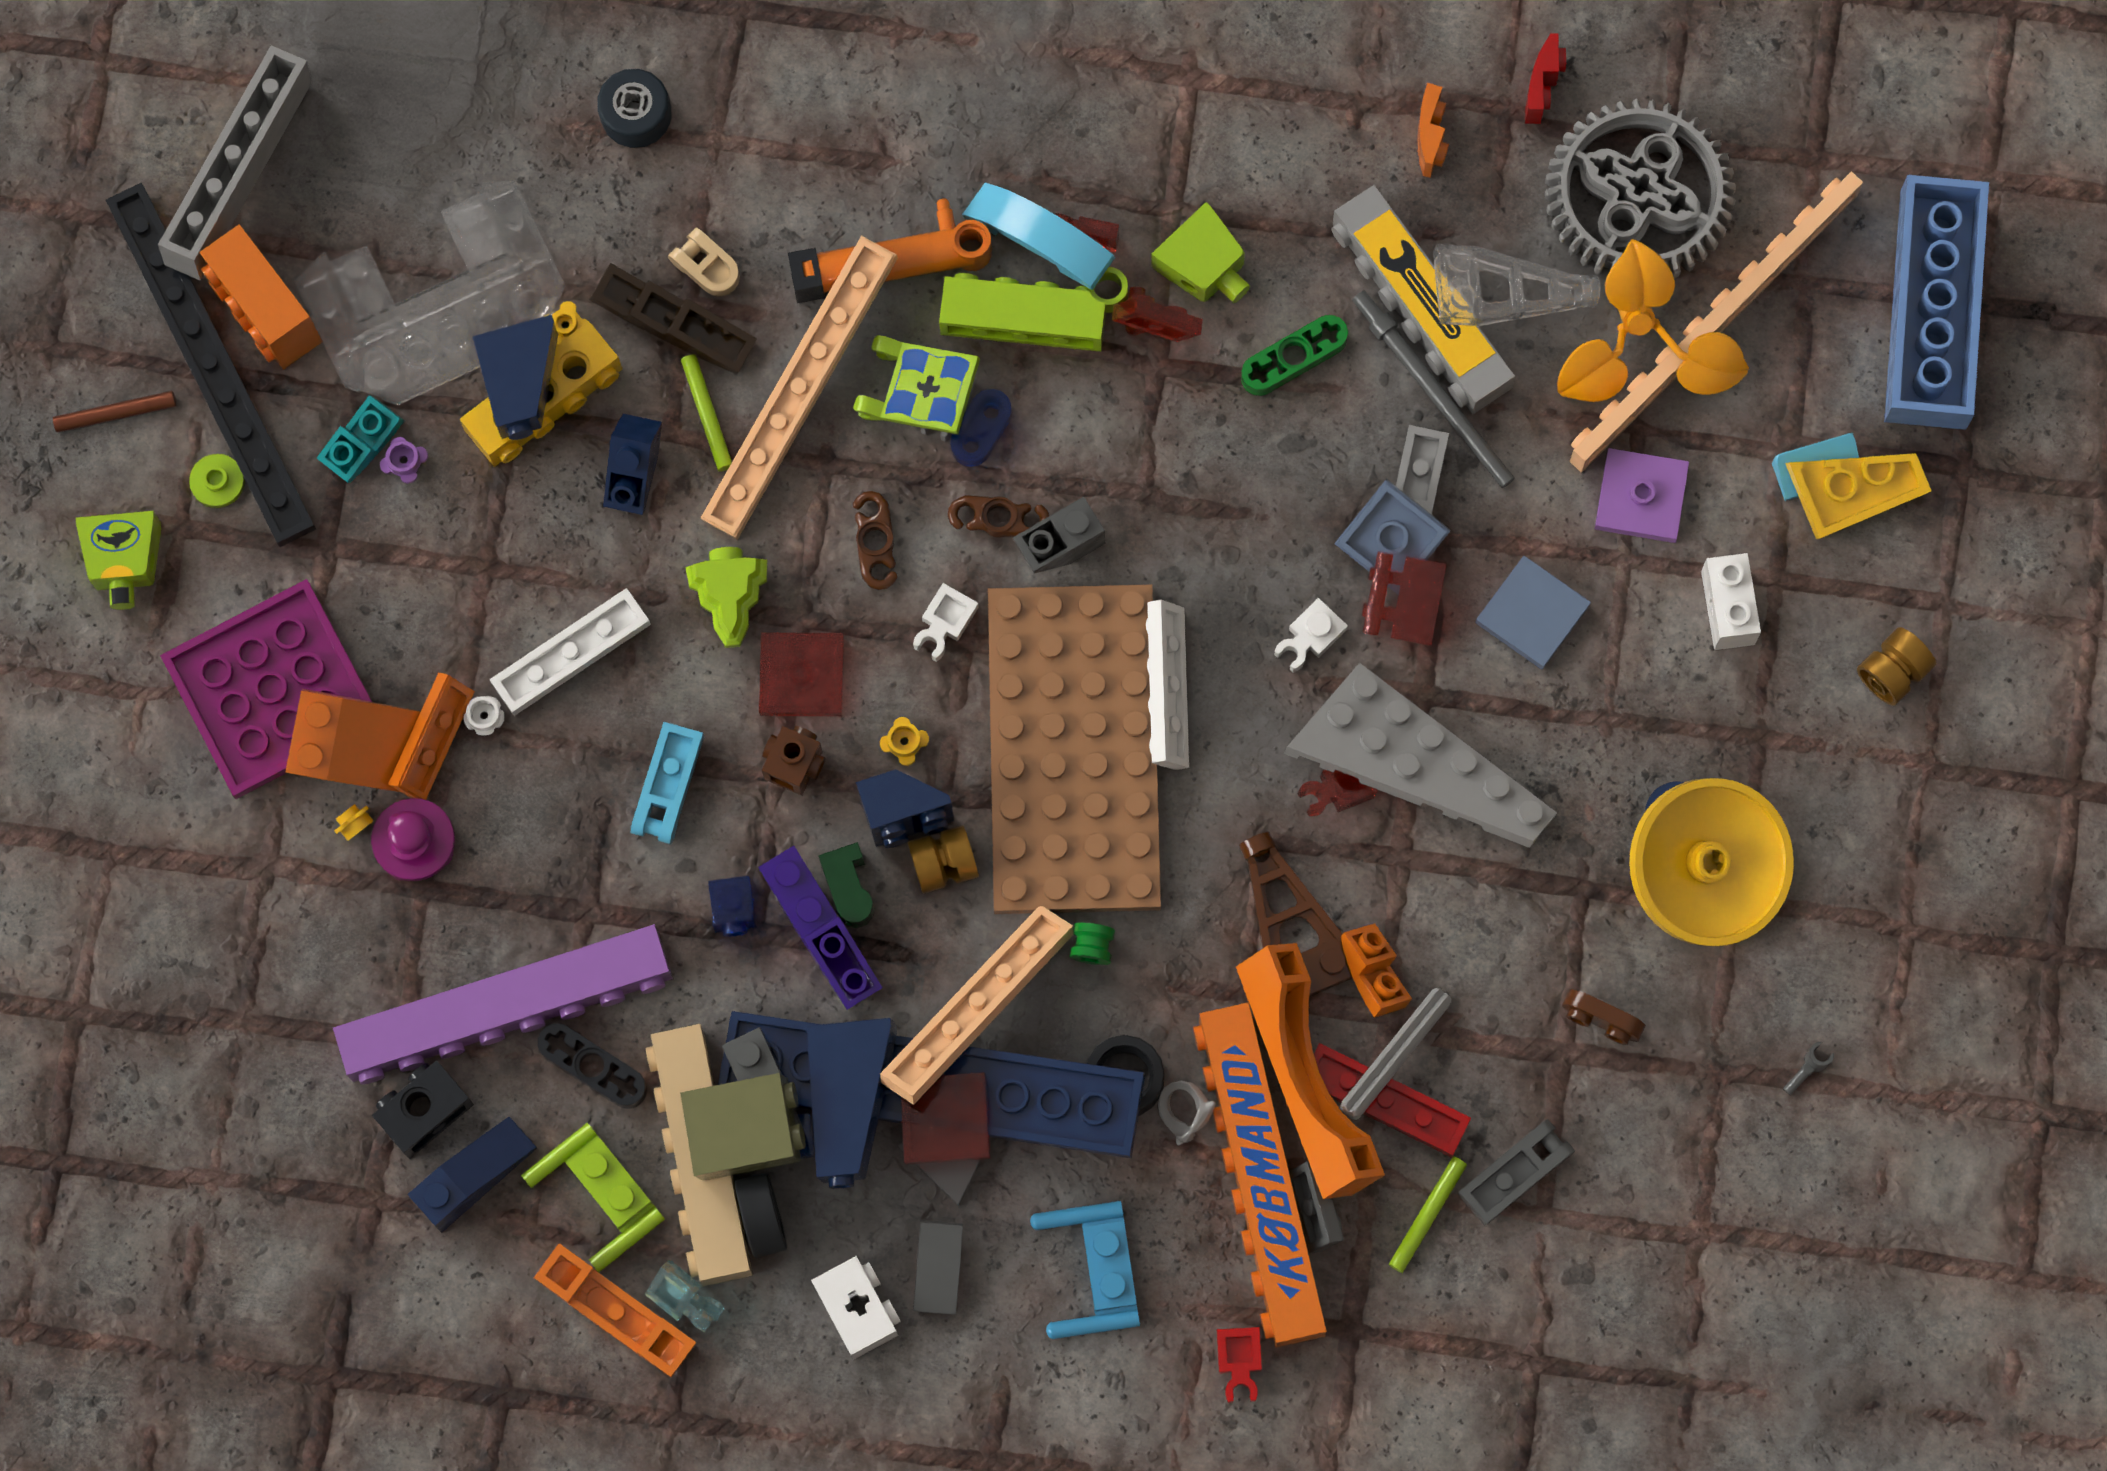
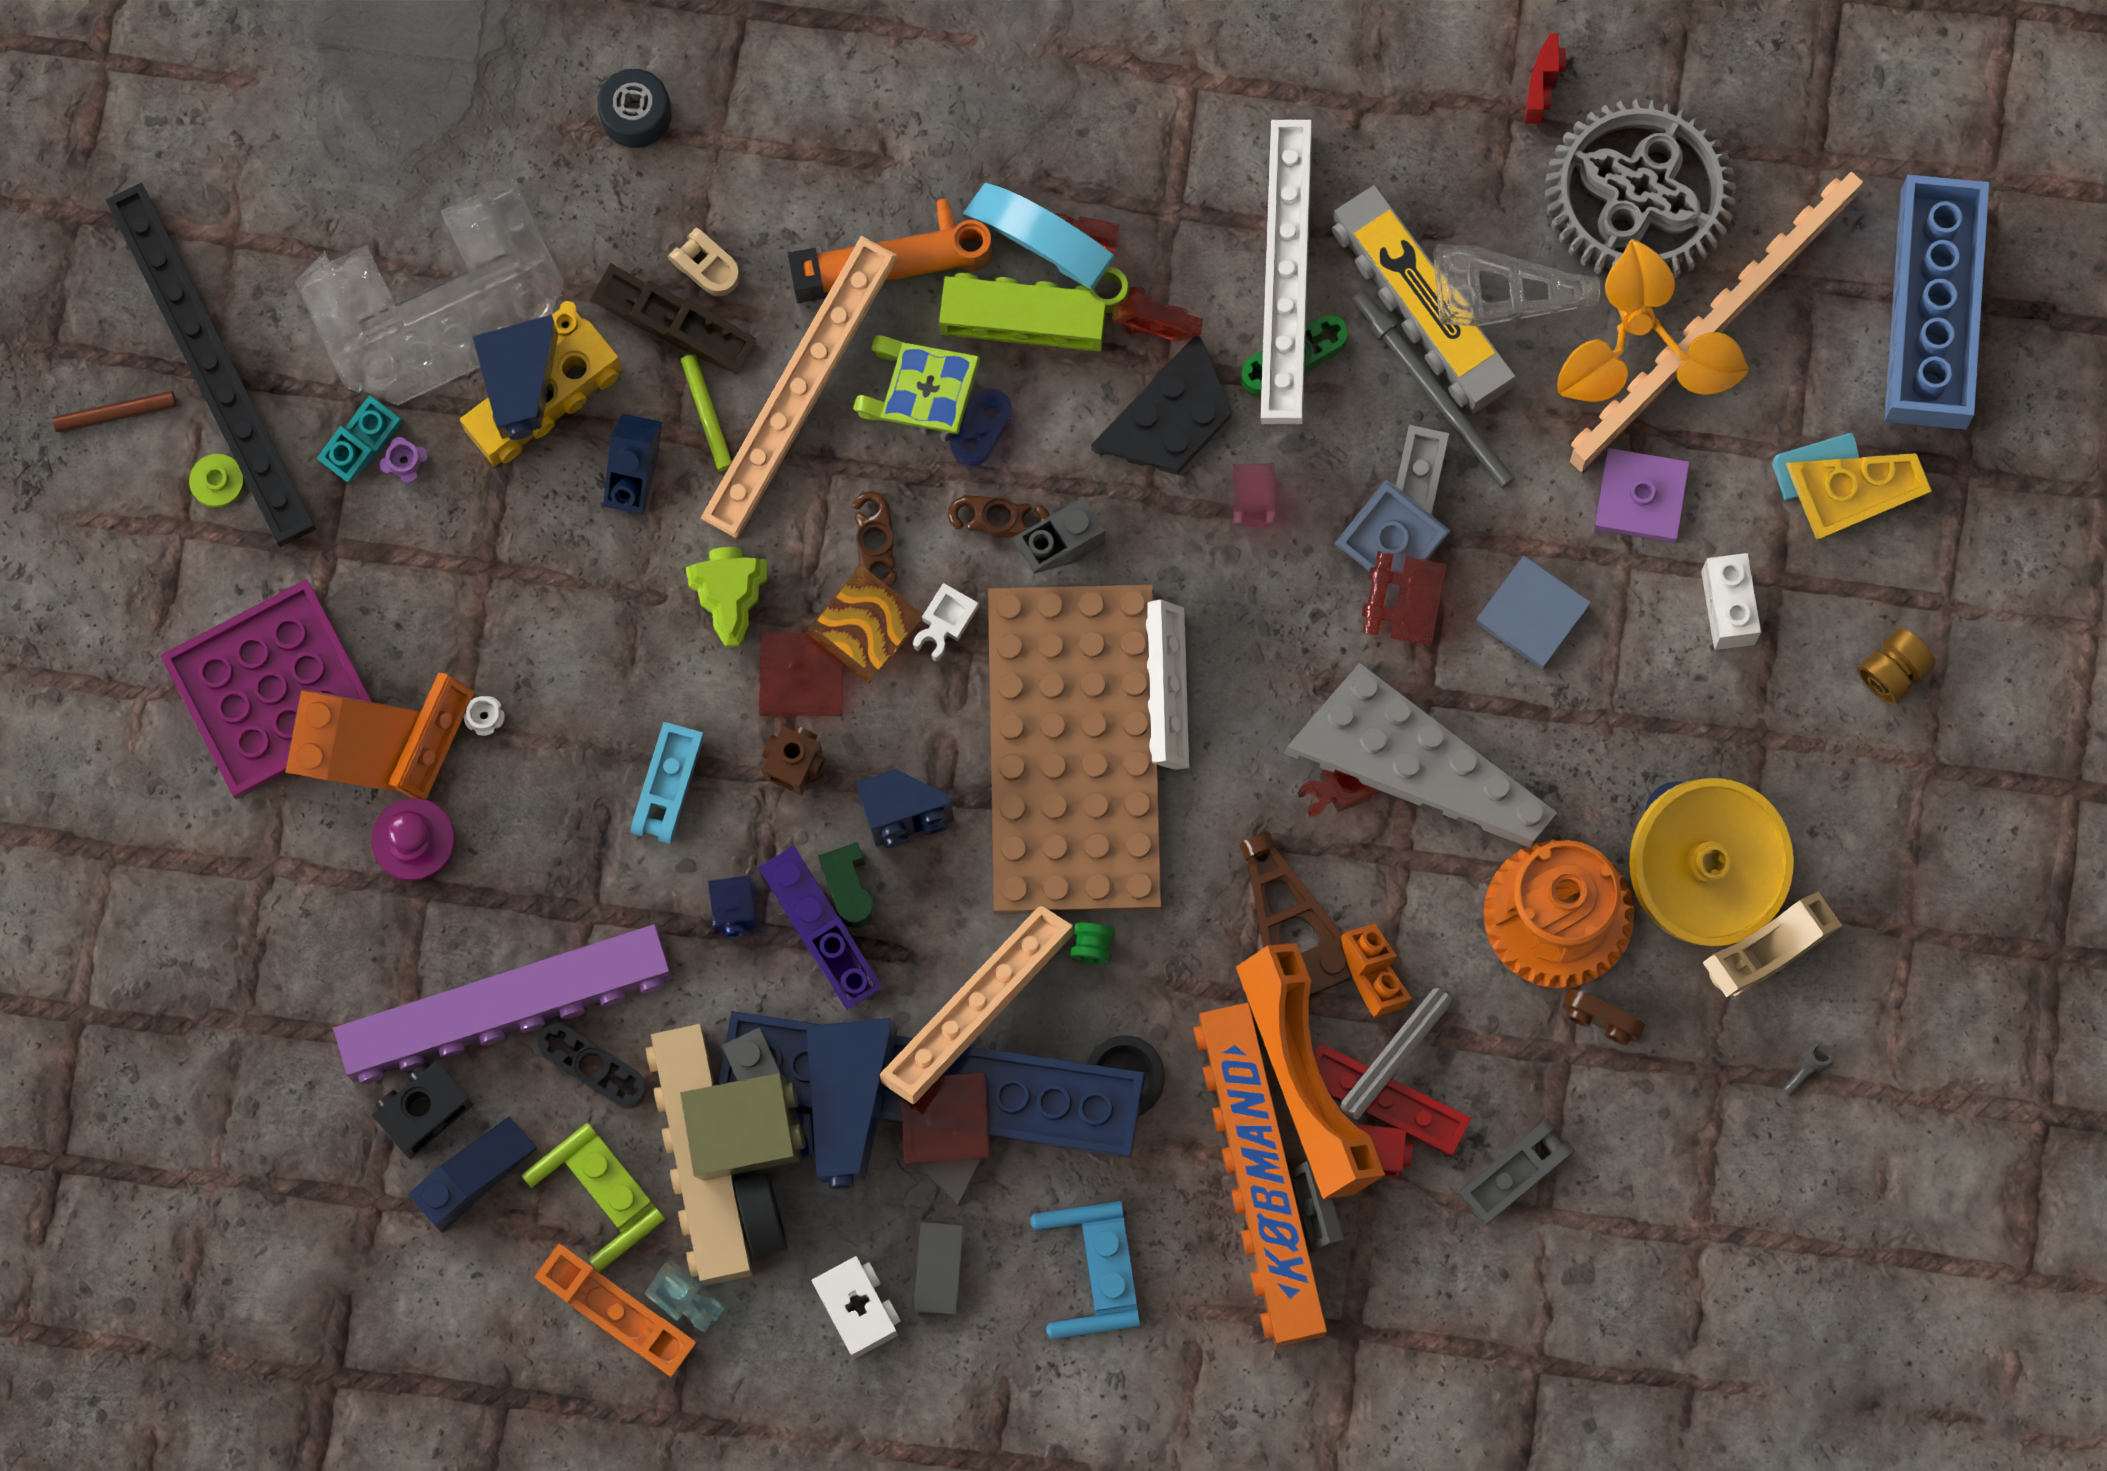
(120, 553): lime torso -> none
(236, 160): light grey brick -> none
(258, 298): orange brick -> none
(353, 821): yellow plate -> none
(570, 652): white plate -> none
(864, 623): none -> slope
(904, 729): yellow plate -> none
(943, 859): pearl gold wheel -> none
(1171, 415): none -> black wing
(1180, 1129): light grey piece -> none
(1202, 257): lime torso -> none
(1239, 1354): red plate -> none
(1253, 494): none -> clear pink brick
(1286, 272): none -> white plate
(1314, 631): white plate -> none
(1390, 1148): none -> red brick
(1427, 1214): lime bar -> none
(1430, 137): orange slope -> none
(1558, 914): none -> orange piece
(1772, 946): none -> tan arch

